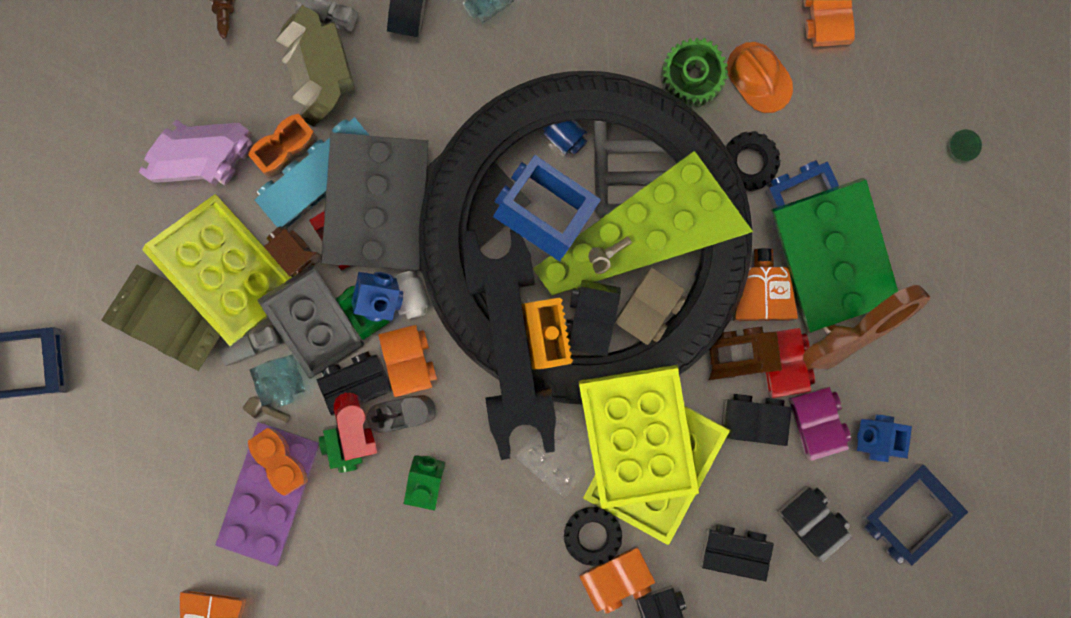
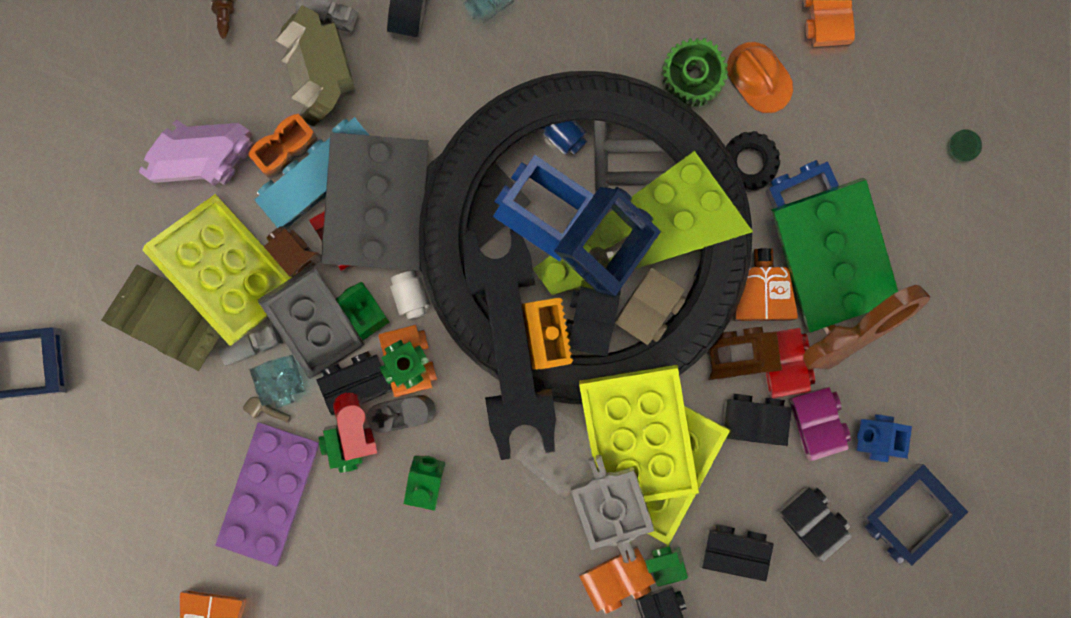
(282, 469): orange brick -> none
(376, 296): blue brick -> none
(408, 377): none -> green brick
(597, 556): black tyre -> none
(612, 508): none -> light grey plate
(644, 233): none -> dark blue window
(666, 565): none -> green bracket

